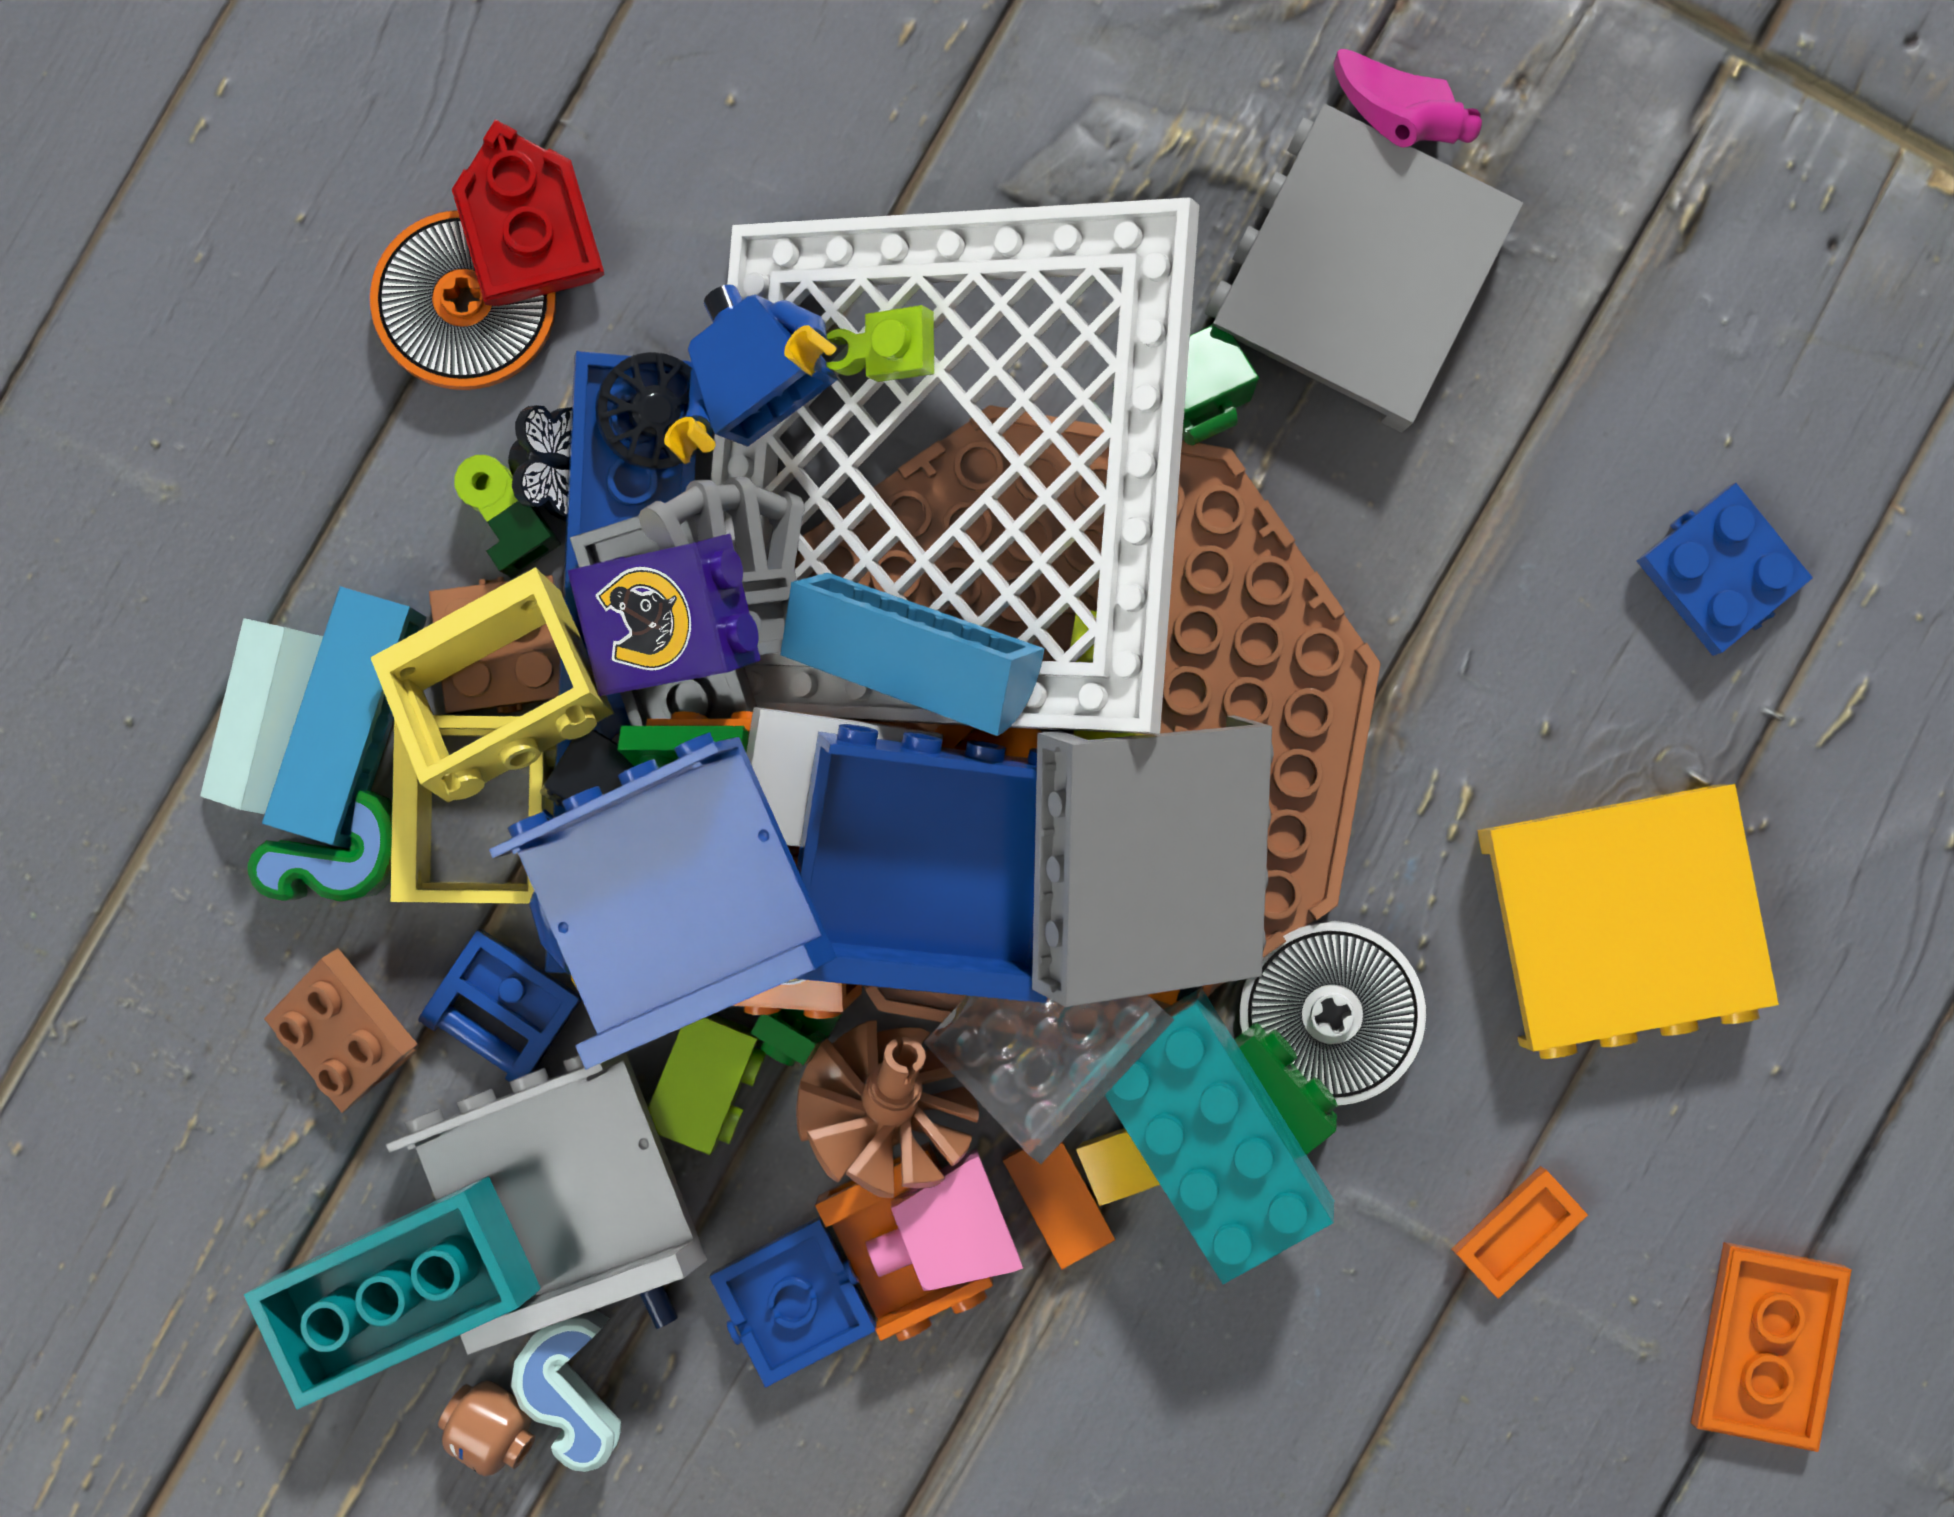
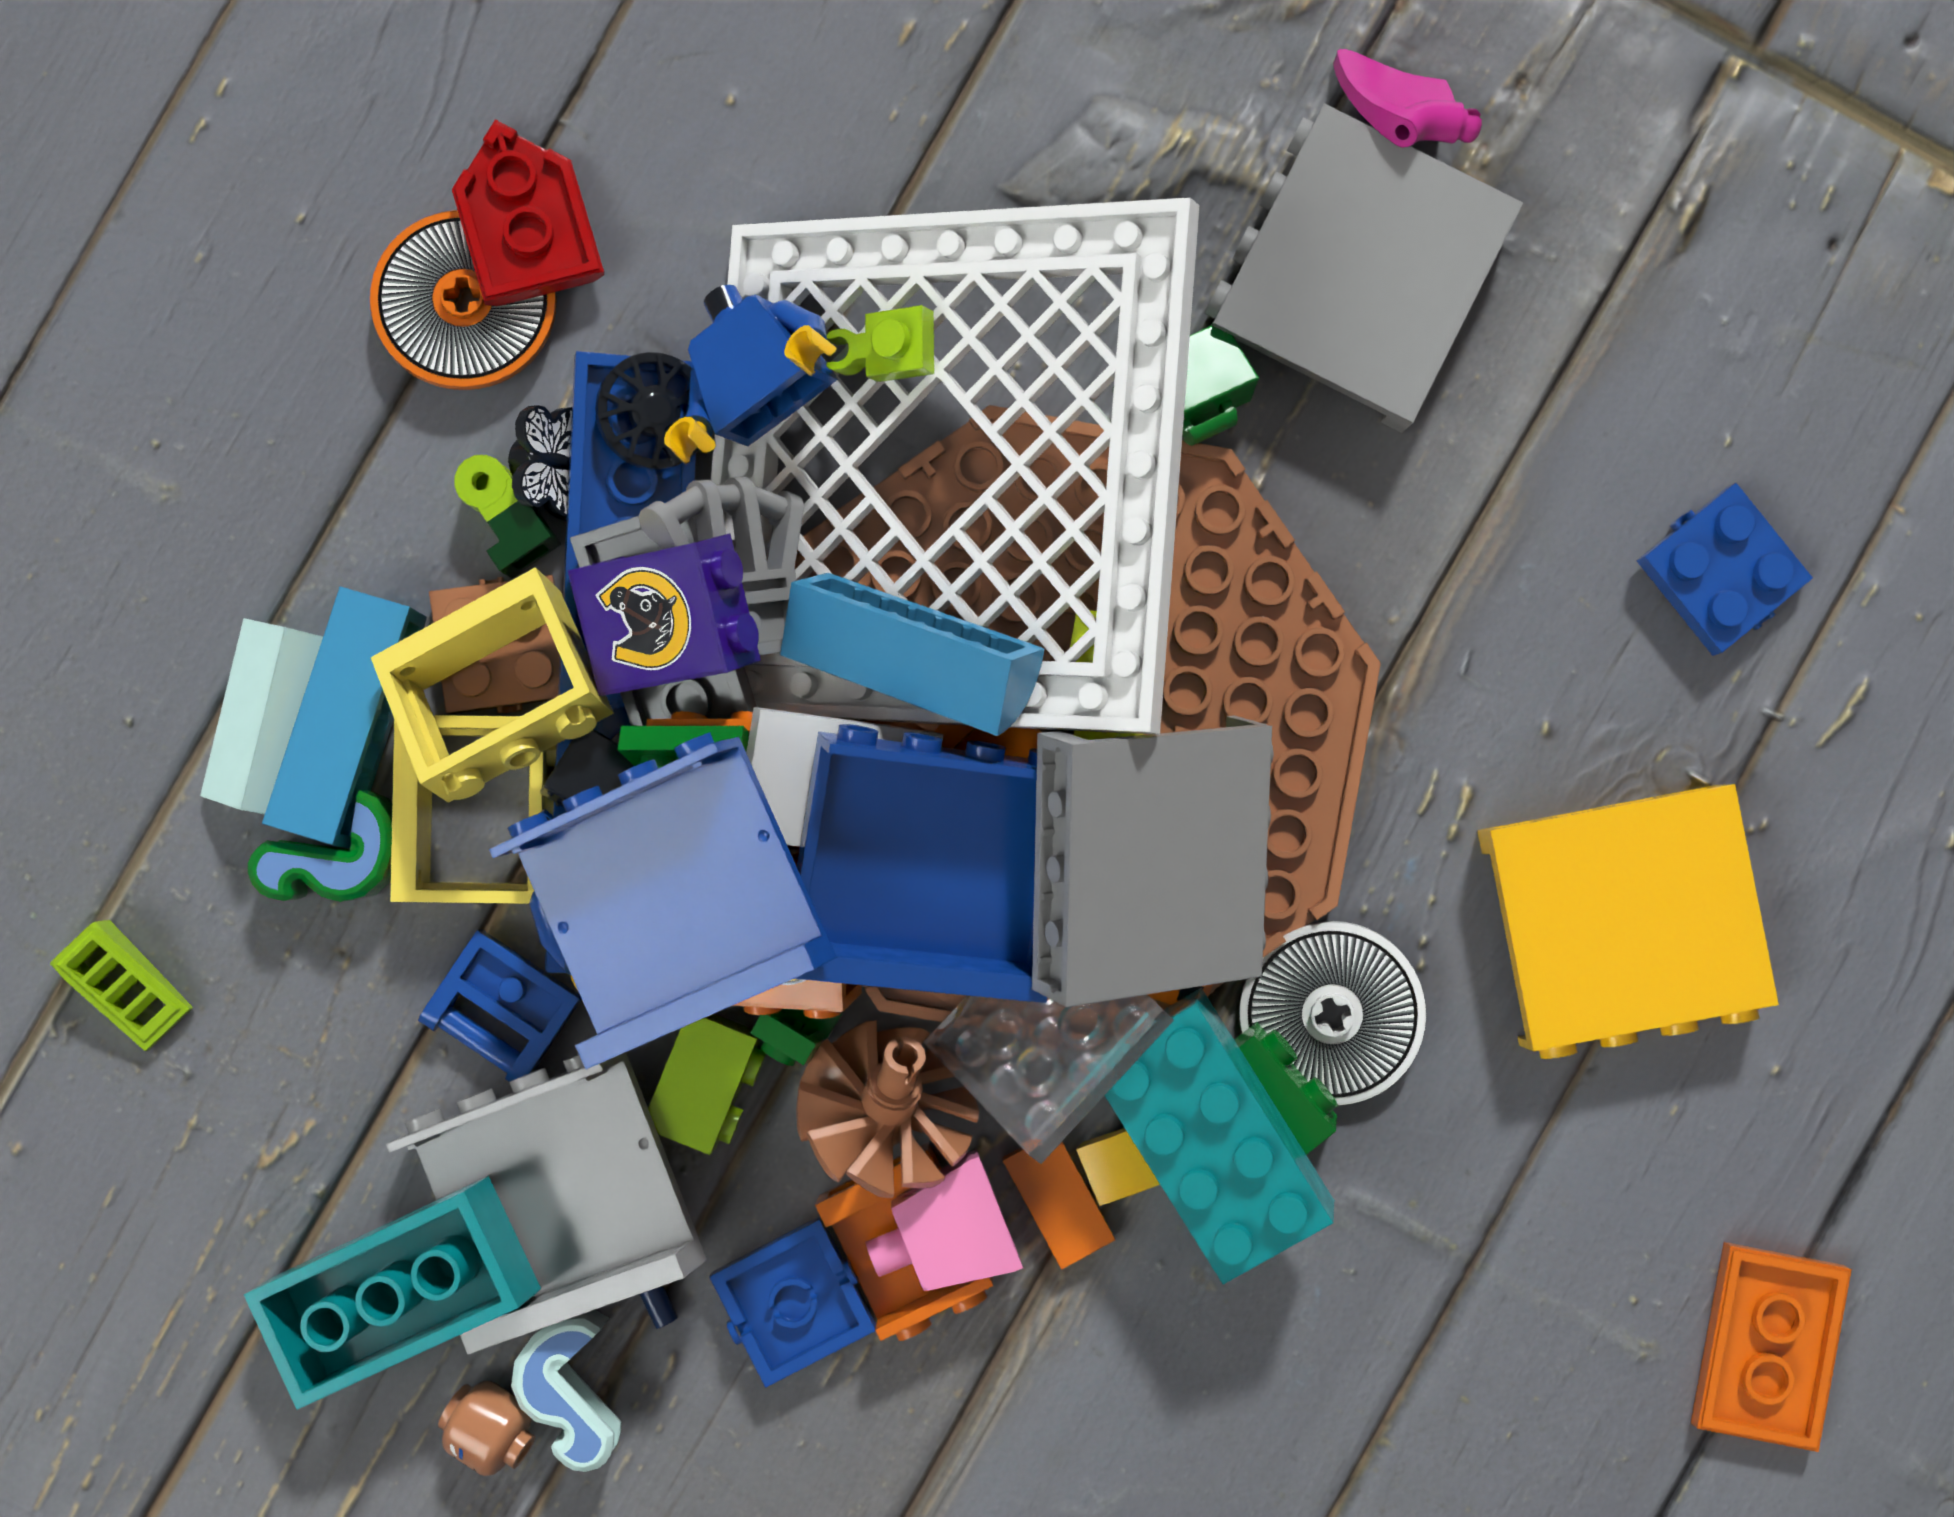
(89, 983): none -> lime slope
(340, 1031): nougat plate -> none
(1519, 1232): orange tile -> none

